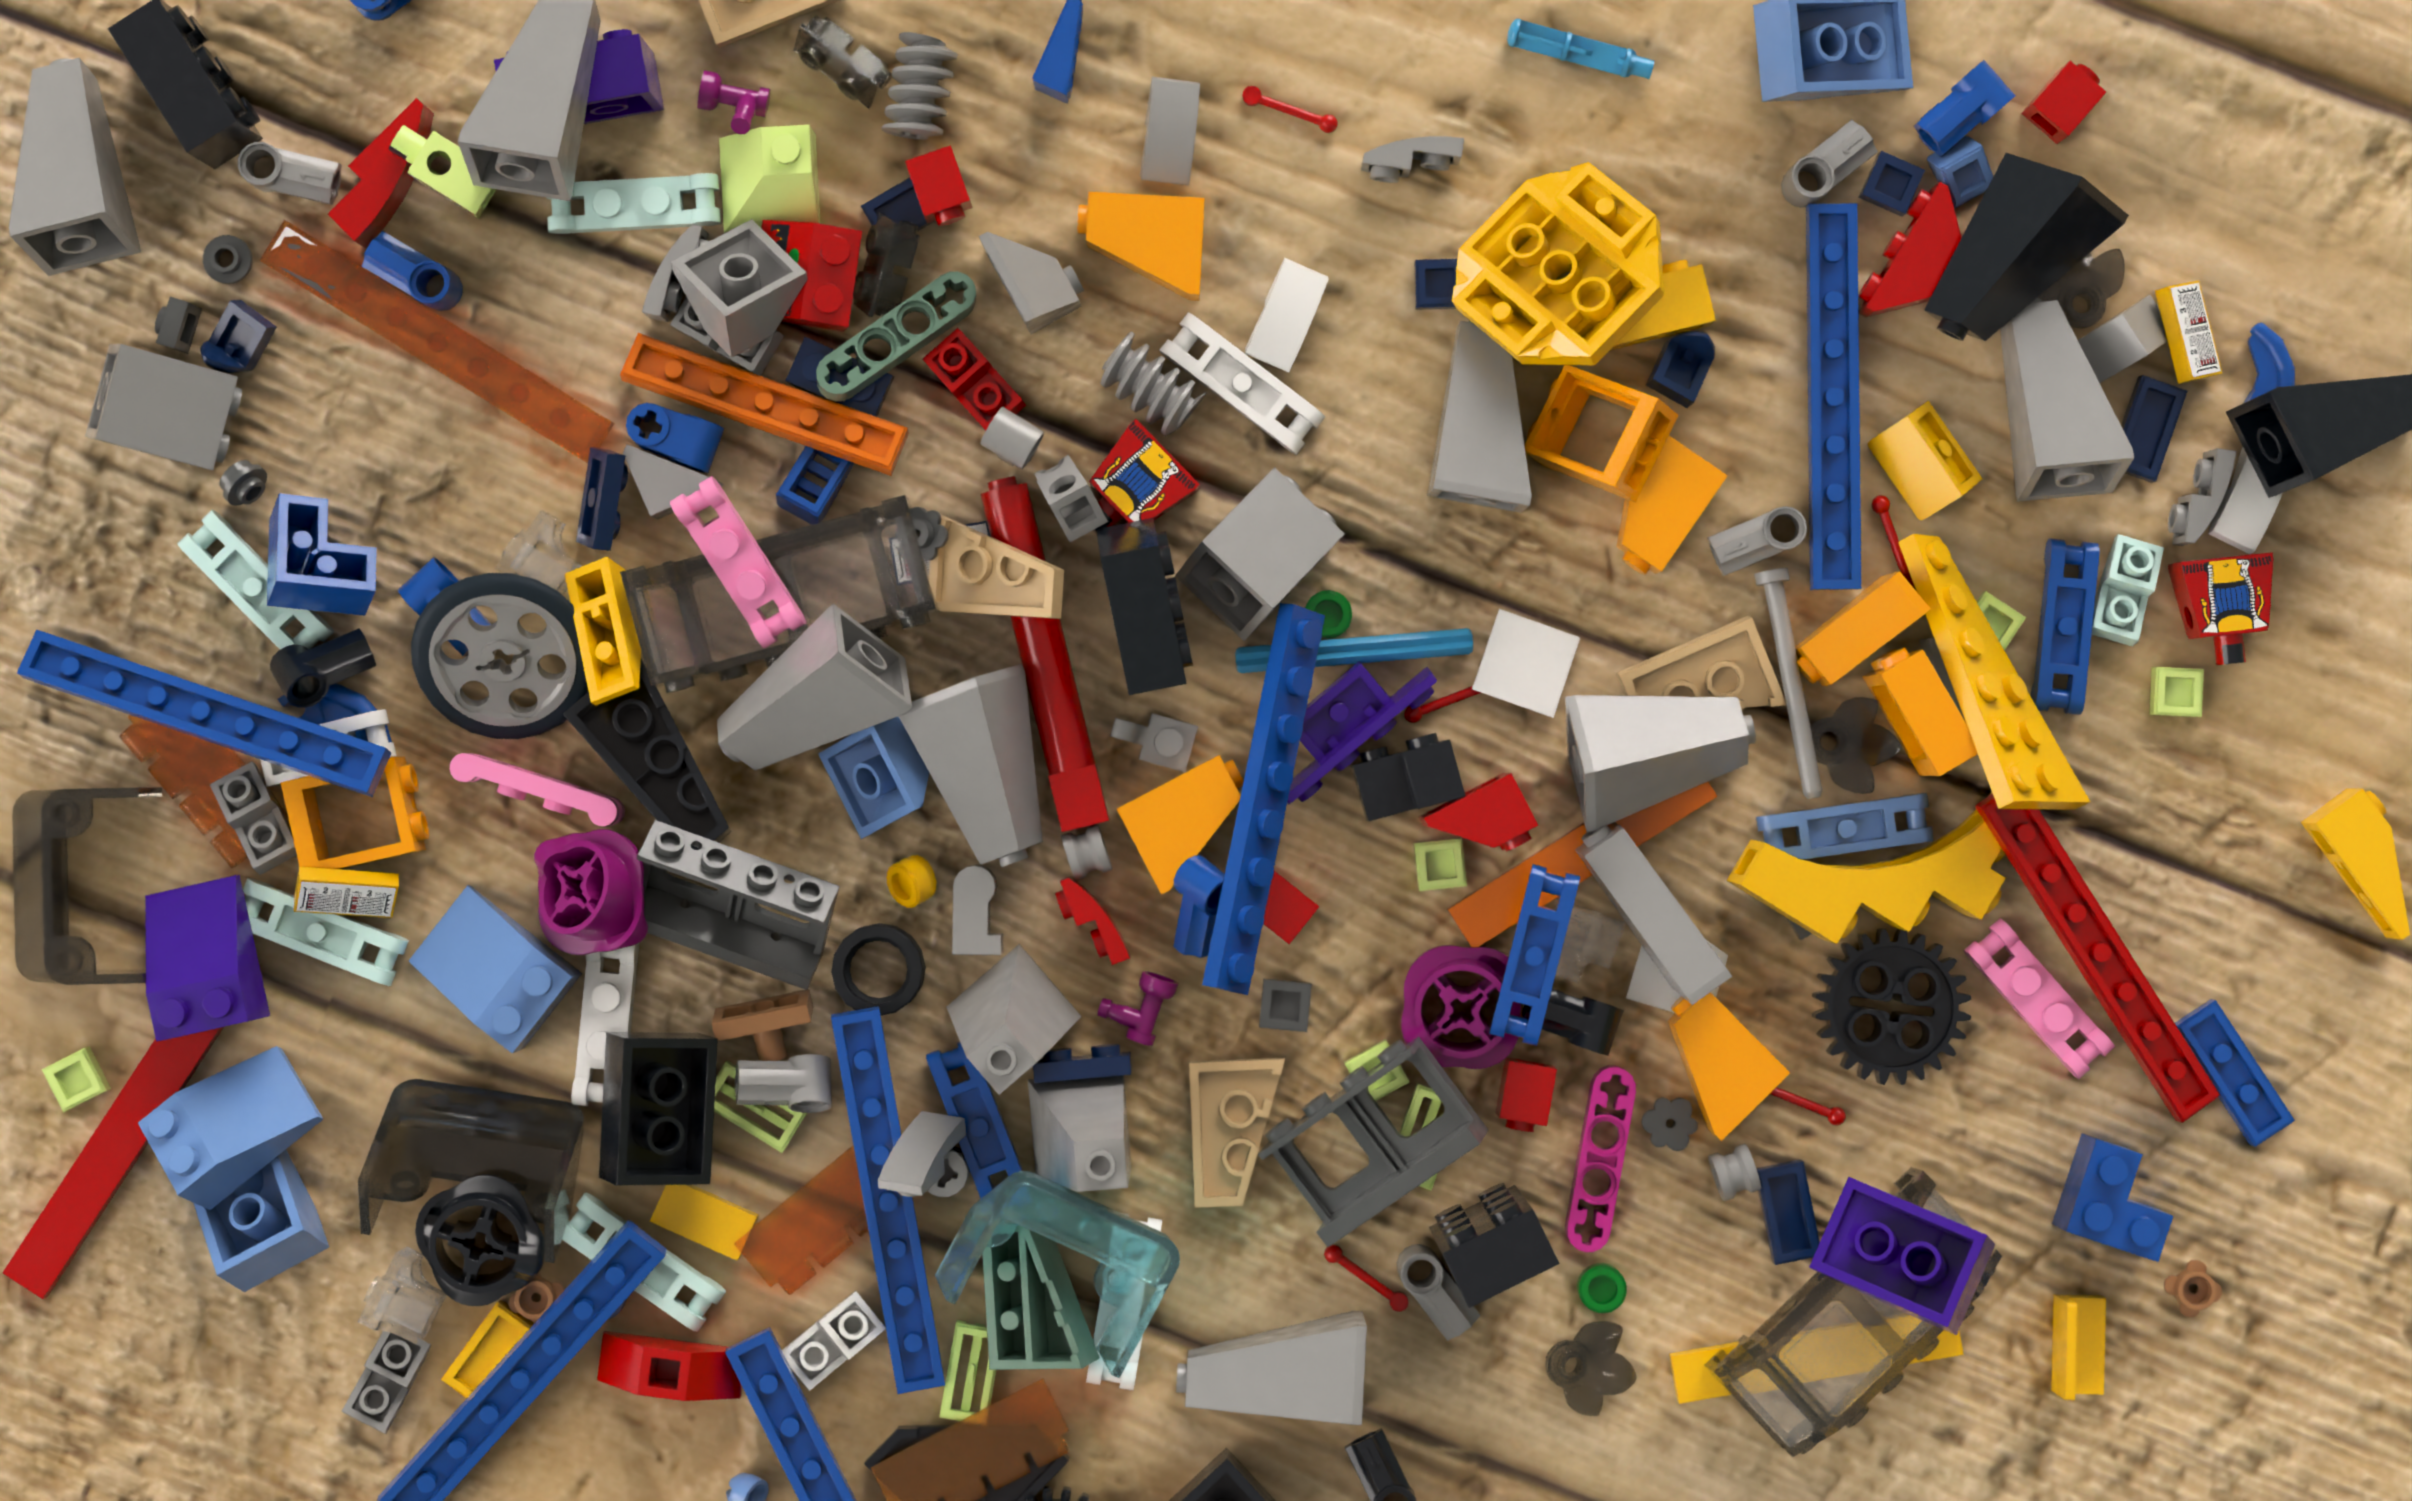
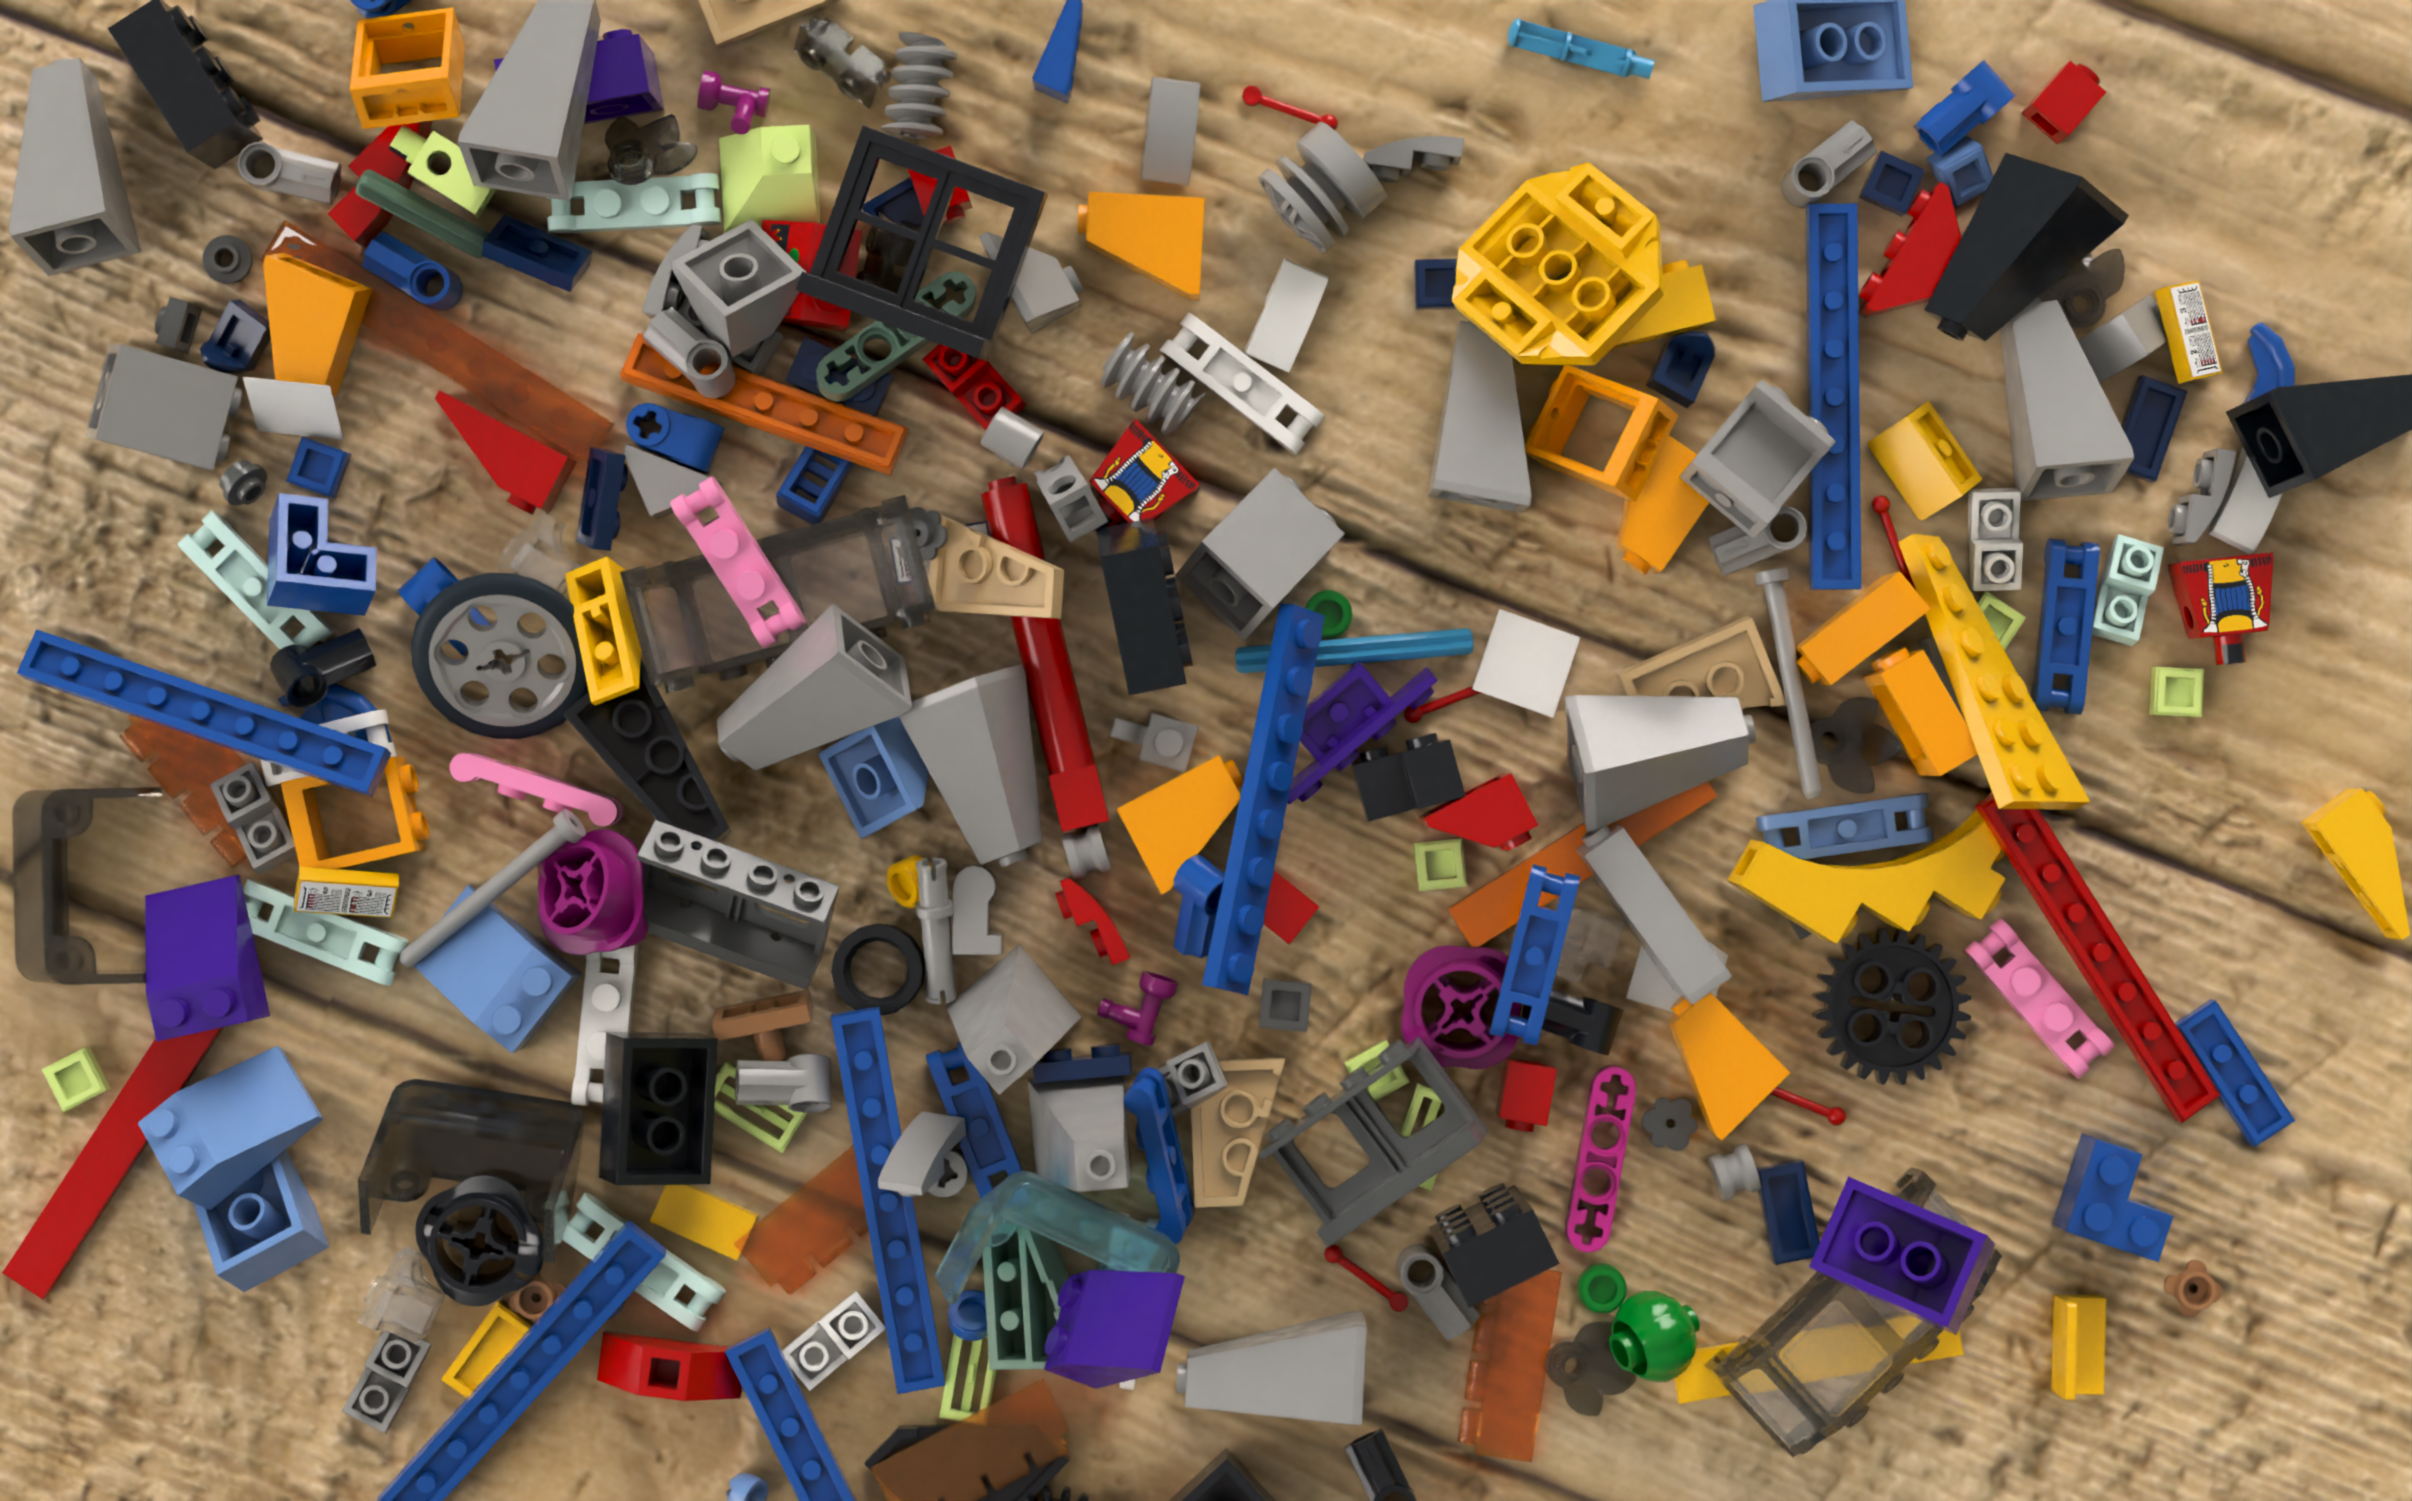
(293, 408): none -> white sticker
(311, 320): none -> light orange slope
(318, 467): none -> blue tile
(411, 94): none -> light orange window
(421, 212): none -> sand green axle
(512, 459): none -> red slope
(536, 253): none -> dark blue plate
(566, 829): none -> light grey bar
(646, 150): none -> clear smoke plate
(690, 352): none -> light grey piece
(901, 309): none -> black window
(935, 913): none -> light grey pin
(968, 1316): none -> blue tile
(1112, 1326): none -> dark purple slope
(1159, 1138): none -> blue plate
(1193, 1078): none -> light grey slope
(1320, 189): none -> light grey wheel
(1515, 1374): none -> clear orange windscreen
(1654, 1336): none -> green plant
(1758, 458): none -> light grey panel
(1994, 539): none -> white slope

